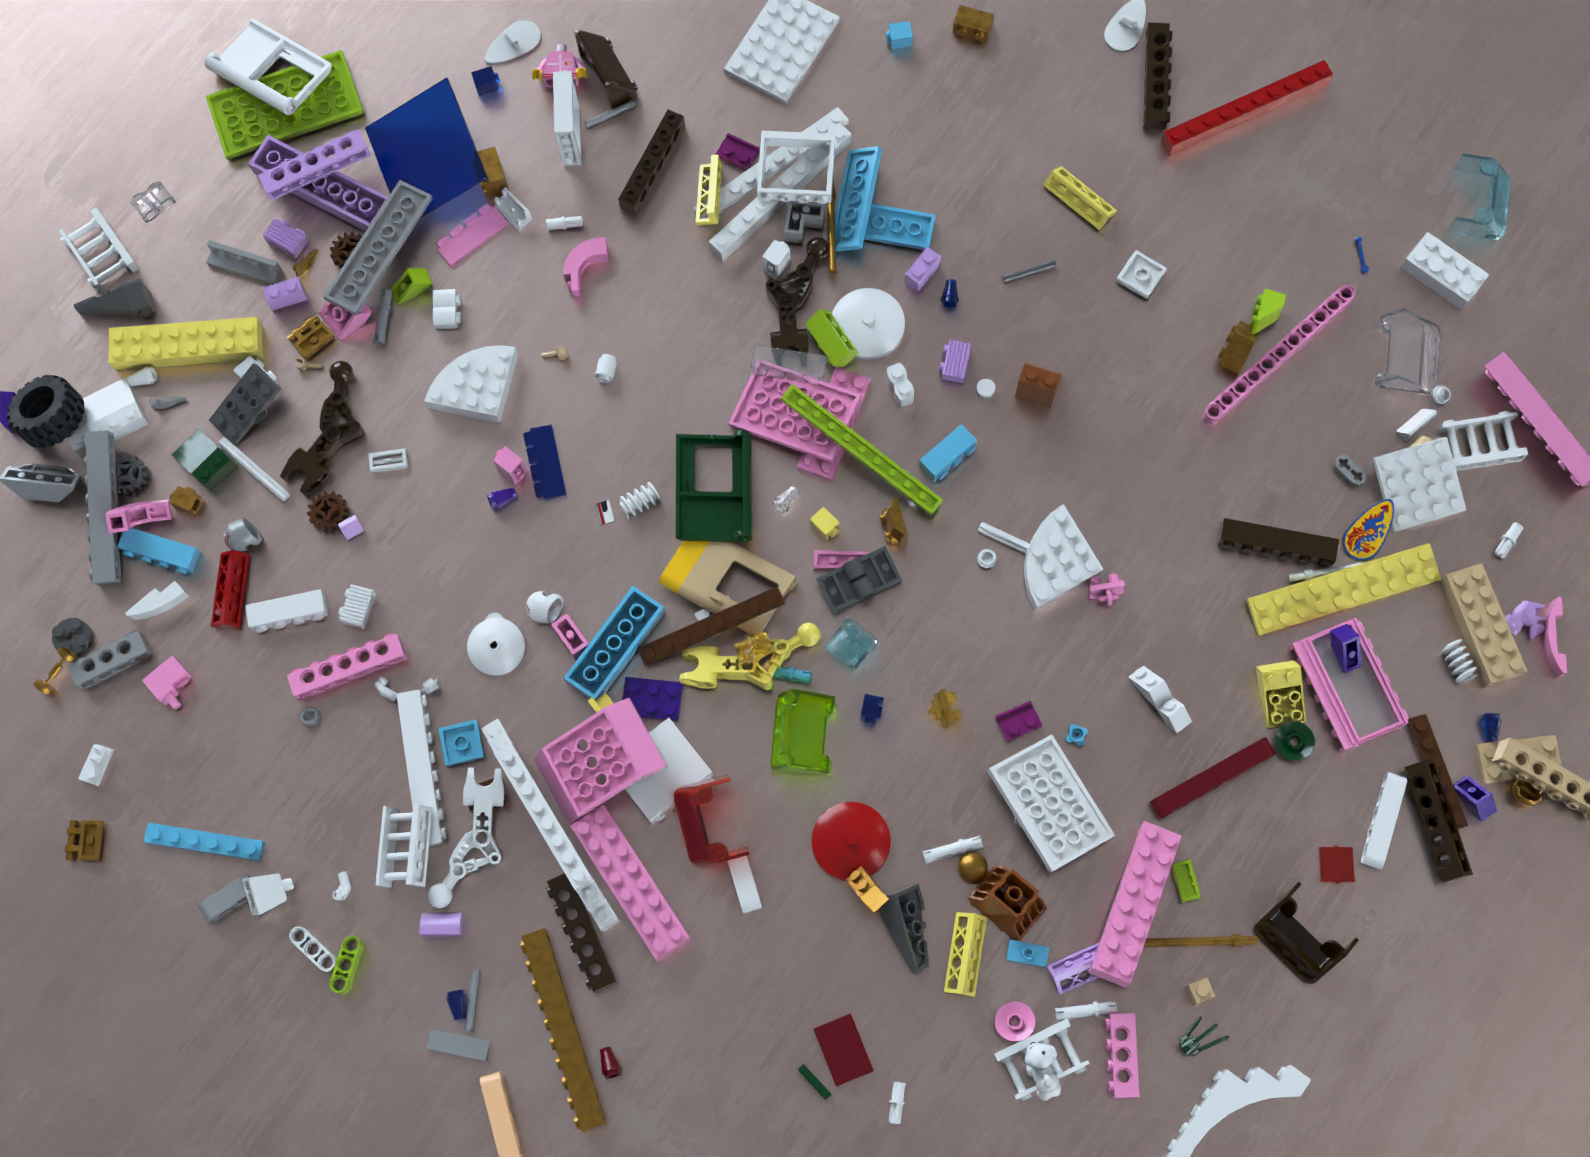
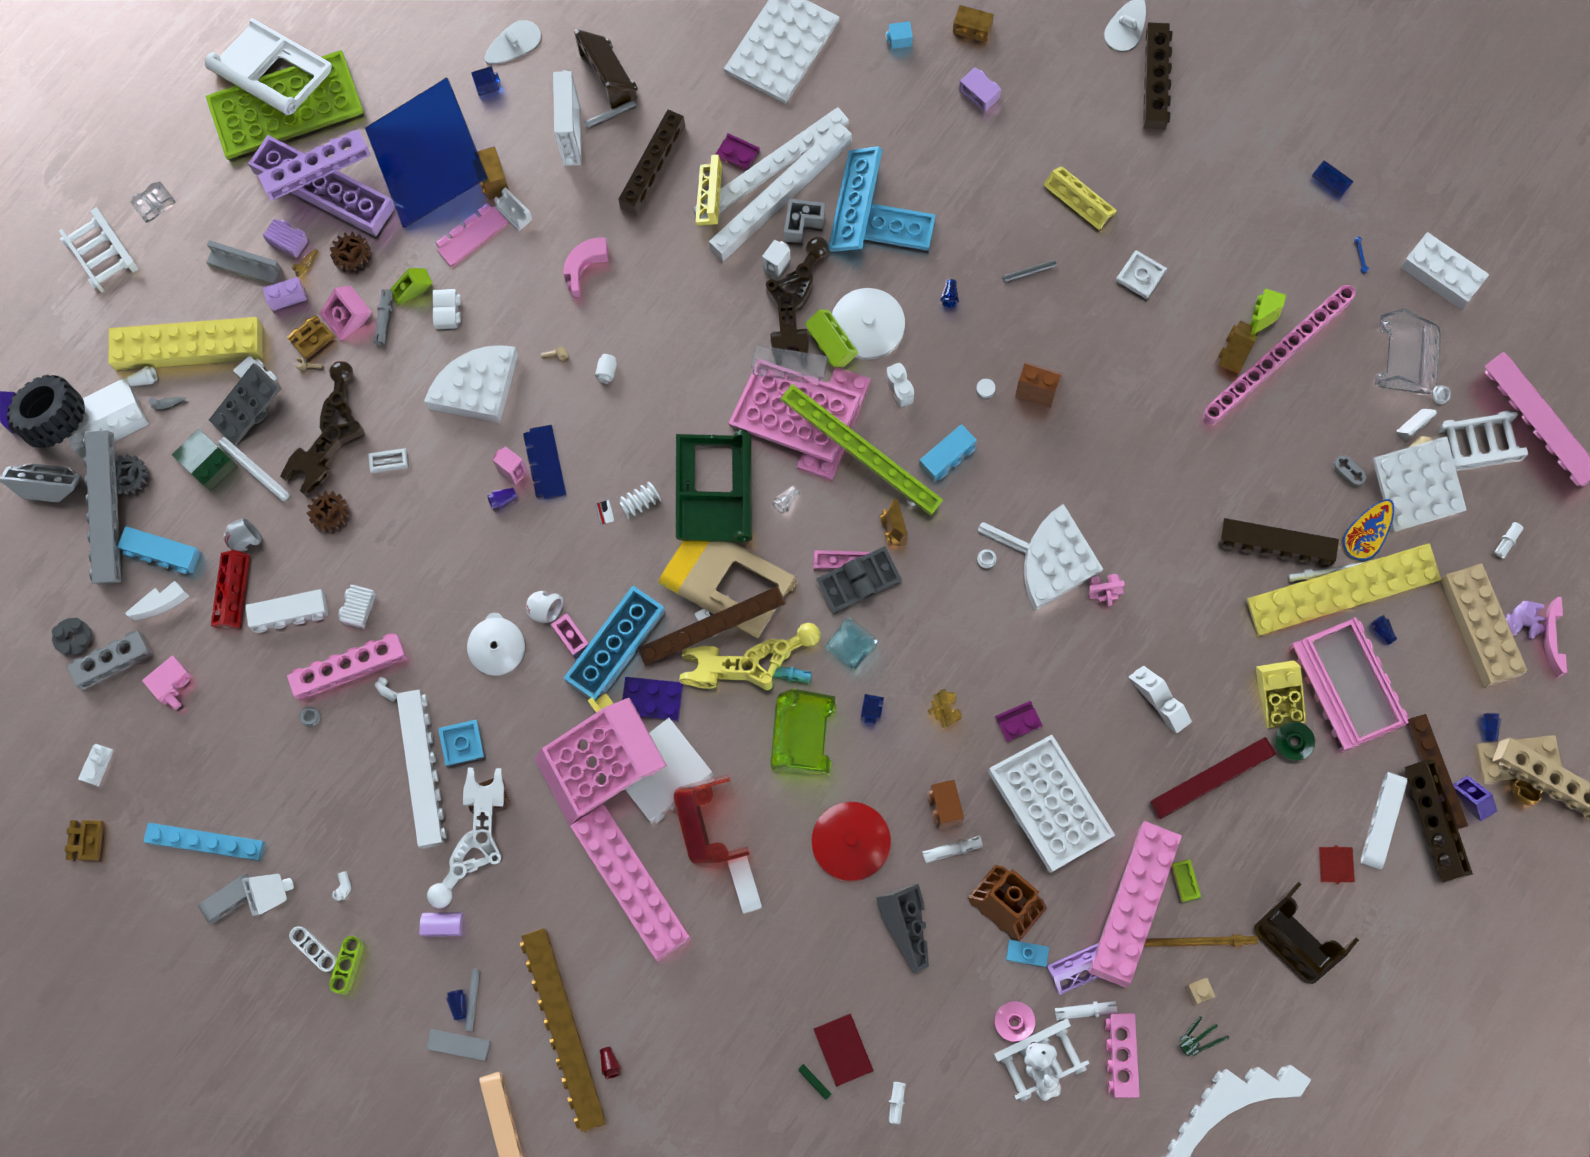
(44, 686): pearl gold wheel -> none
(128, 300): dark grey wedge -> none
(129, 515): bright pink arch -> none
(185, 500): pearl gold brick -> none
(350, 527): lavender tile -> none
(377, 247): light grey plate -> none
(418, 846): white fence -> none
(430, 685): white plate -> none
(549, 825): white arch -> none
(558, 62): bright pink torso -> none
(564, 223): white axle -> none
(594, 982): dark brown brick -> none
(753, 646): clear yellow hips -> none
(801, 140): white window -> none
(825, 523): light yellow brick -> none
(831, 232): pearl gold bar -> none
(867, 889): brick -> none
(922, 269): lavender brick -> none
(946, 804): none -> dark orange brick
(956, 361): lavender brick -> none
(969, 954): light yellow fence -> none
(972, 867): pearl gold hair -> none
(980, 89): none -> lavender brick
(1080, 731): medium azure plate -> none
(1246, 108): red brick -> none
(1332, 178): none -> clear blue plate
(1346, 647): dark purple slope -> none
(1384, 629): none -> clear blue cone
(1459, 662): white piece -> none
(1490, 221): clear light blue windscreen -> none

